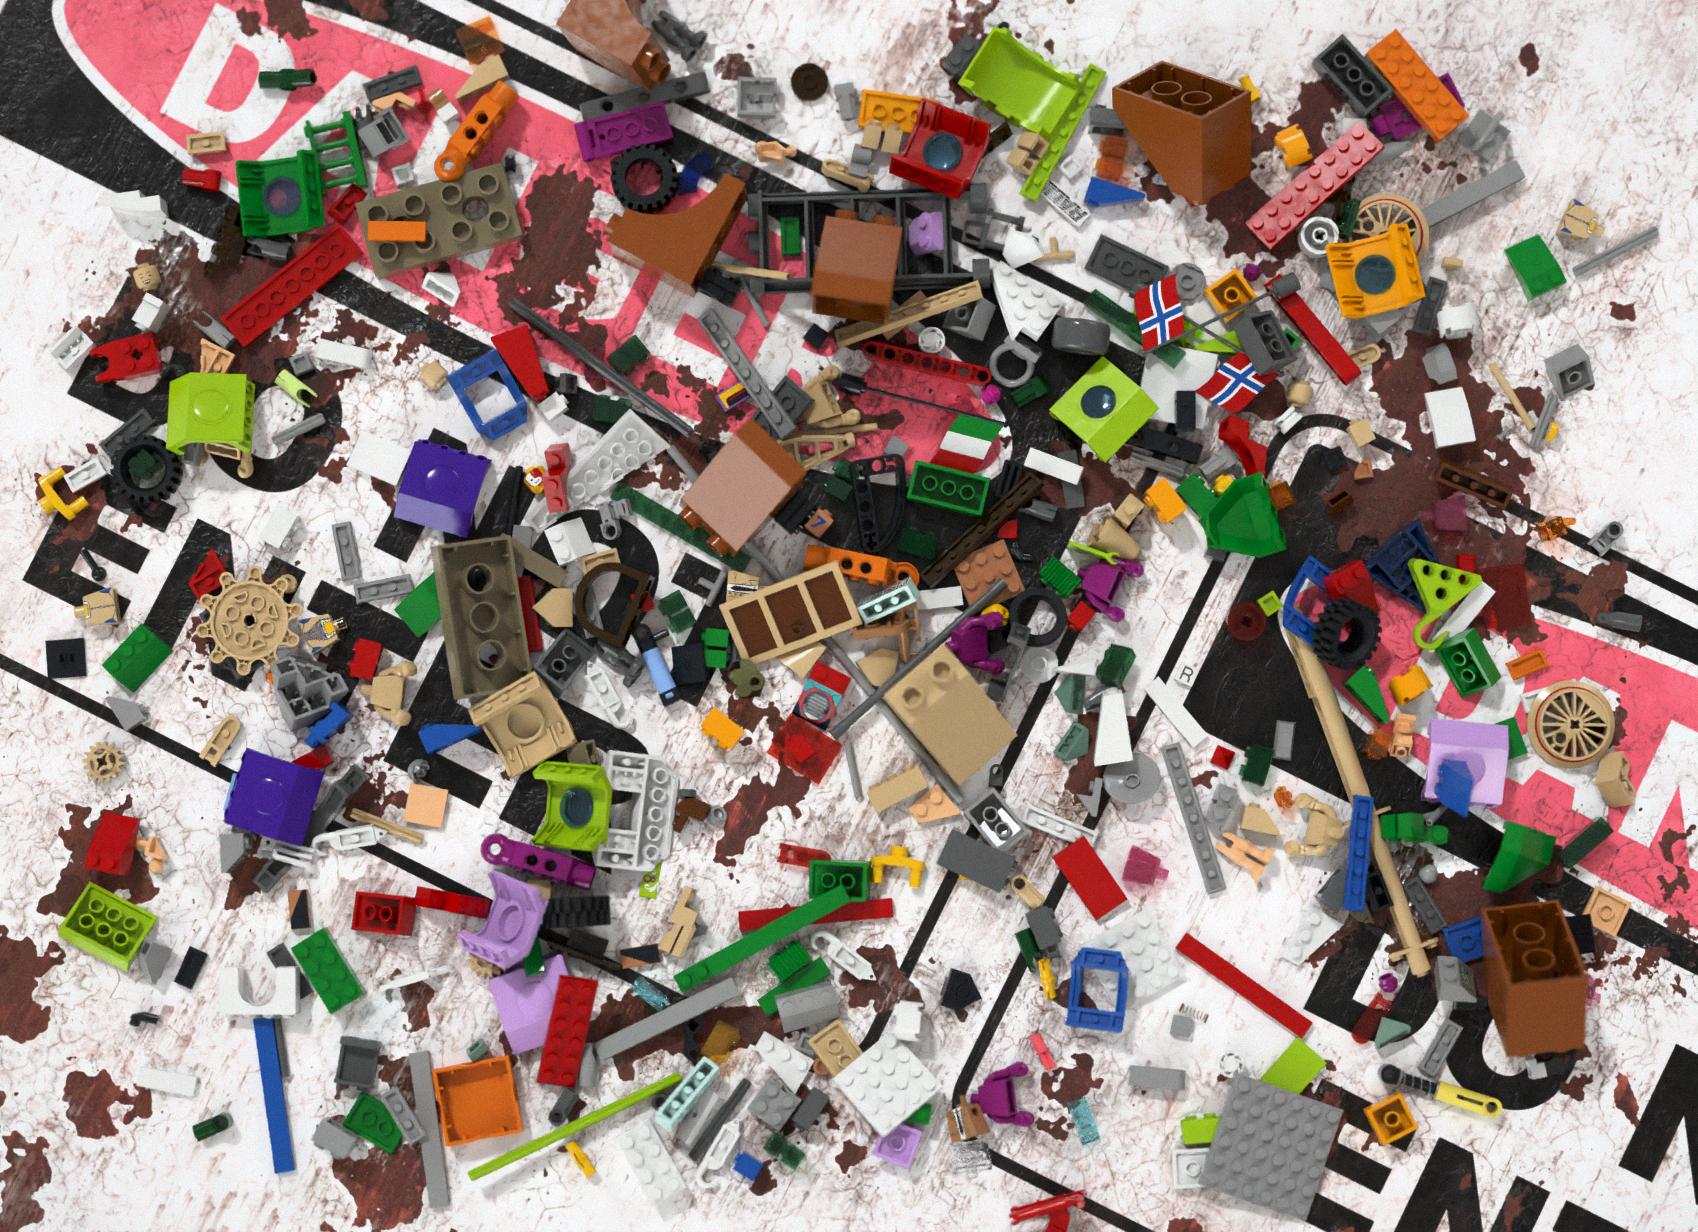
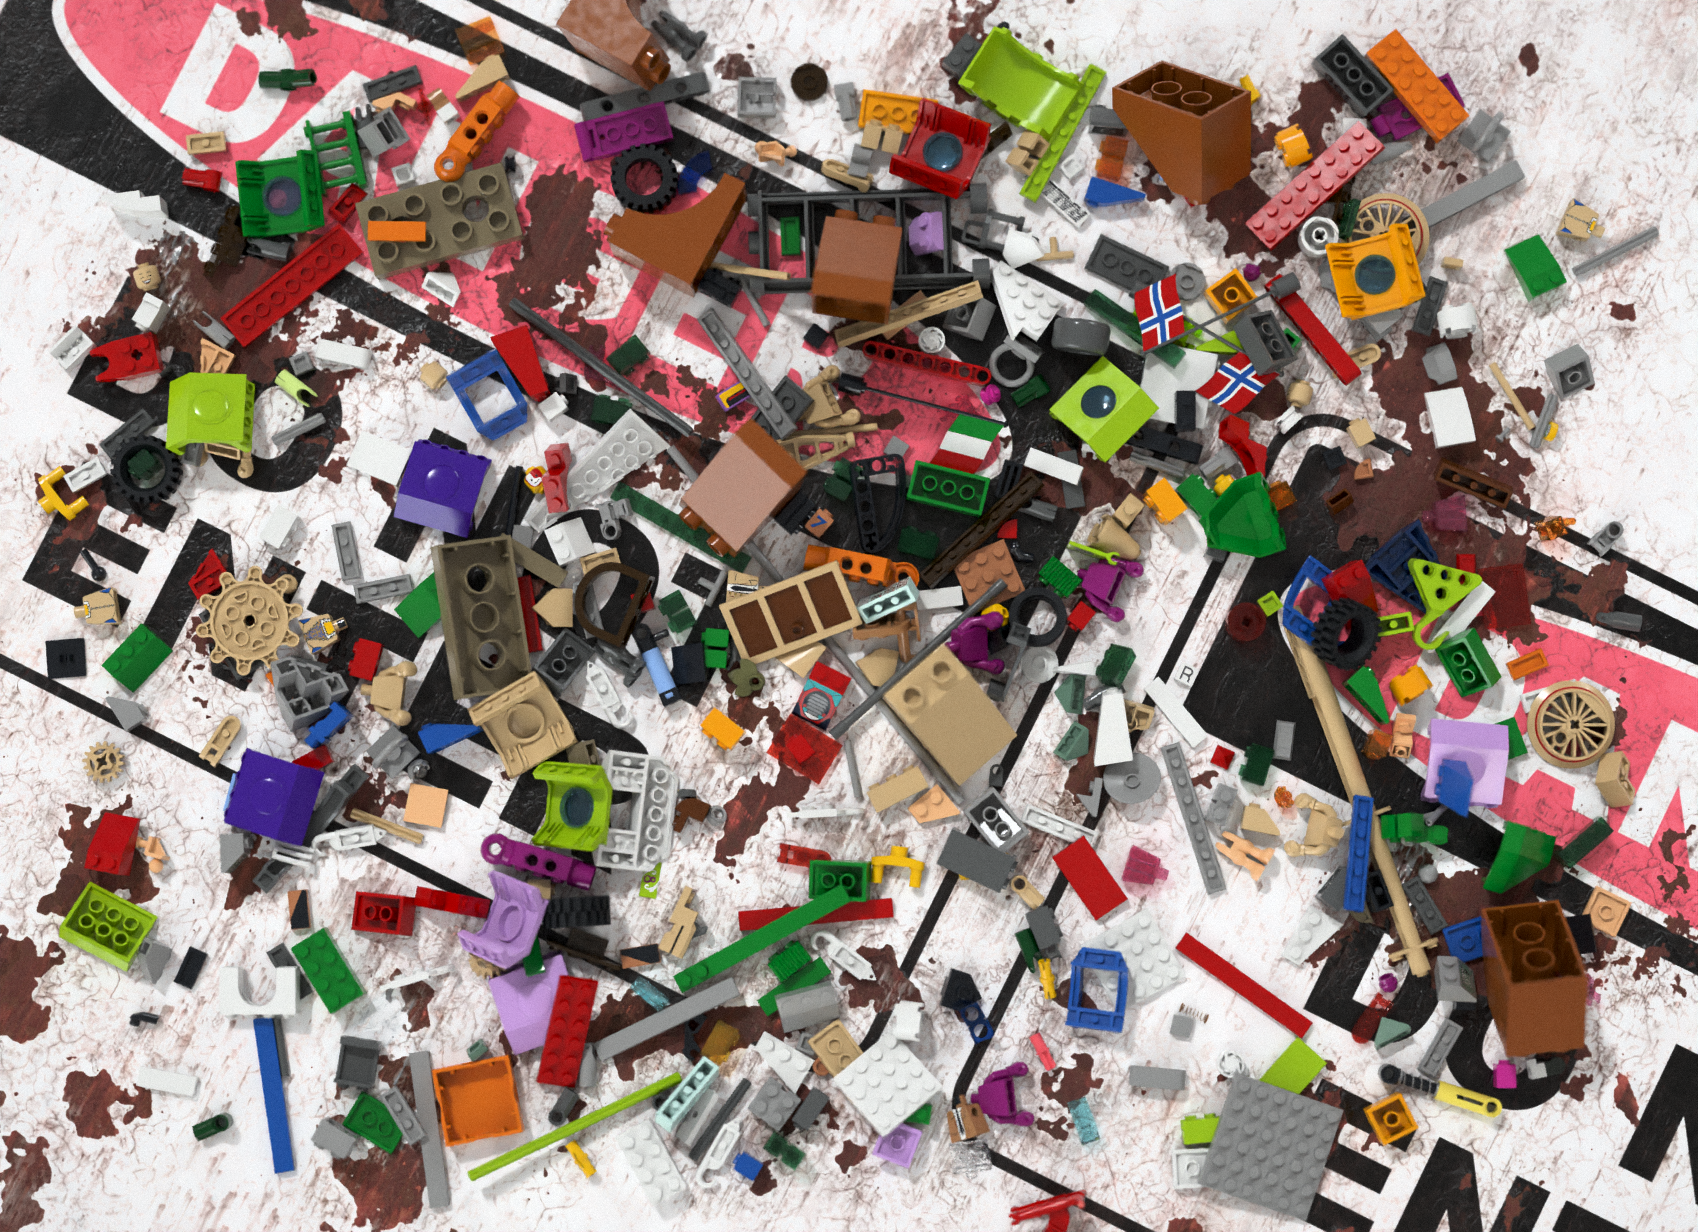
(393, 752): none -> light grey tile
(826, 811): none -> white plate
(980, 1020): none -> blue piece
(1138, 715): none -> tan slope
(1396, 624): none -> lime brick
(1504, 1074): none -> dark pink brick

